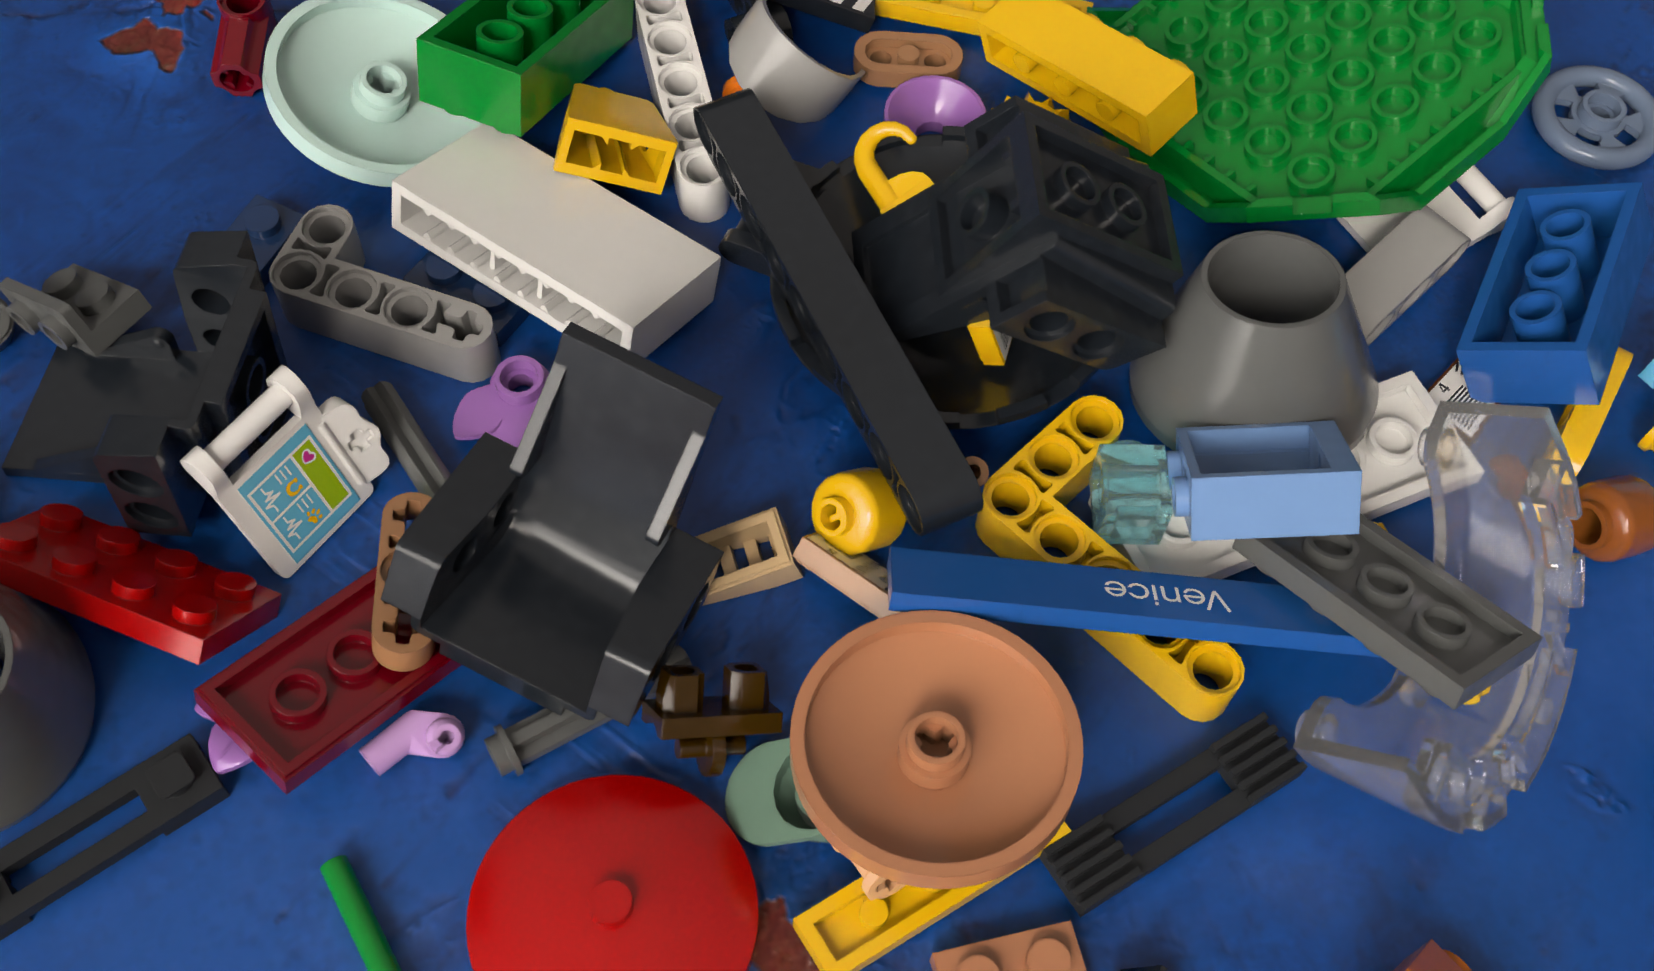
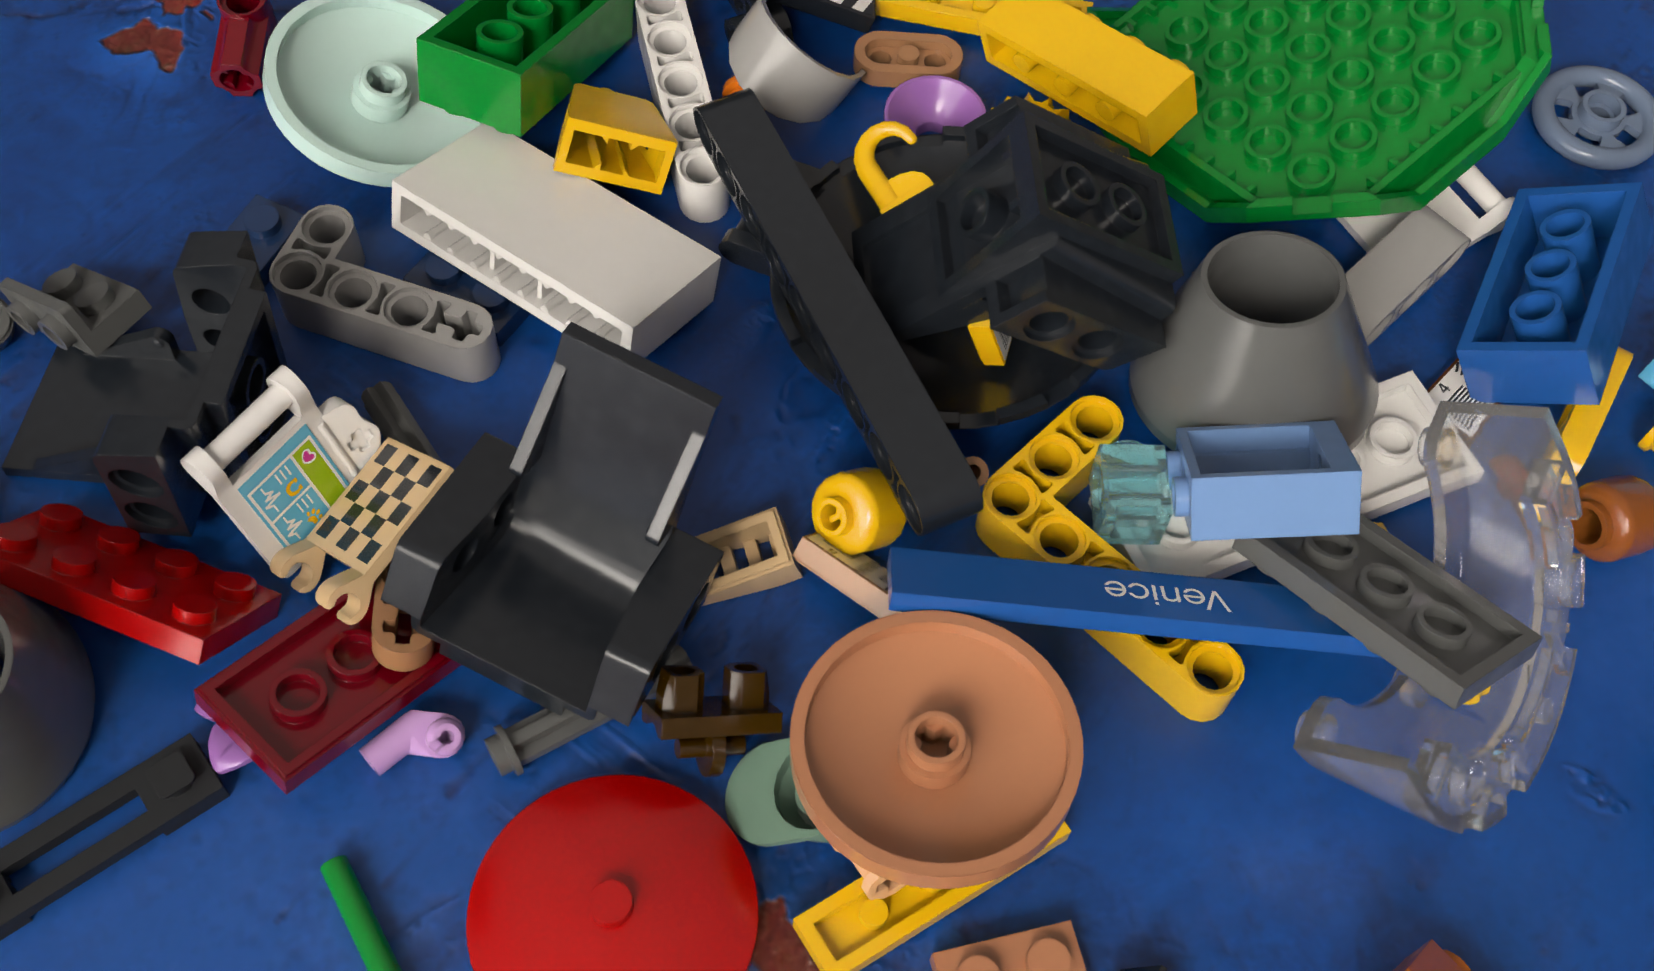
(364, 527): none -> tan flag
(496, 406): medium lavender plate -> none
(1091, 862): black container -> none

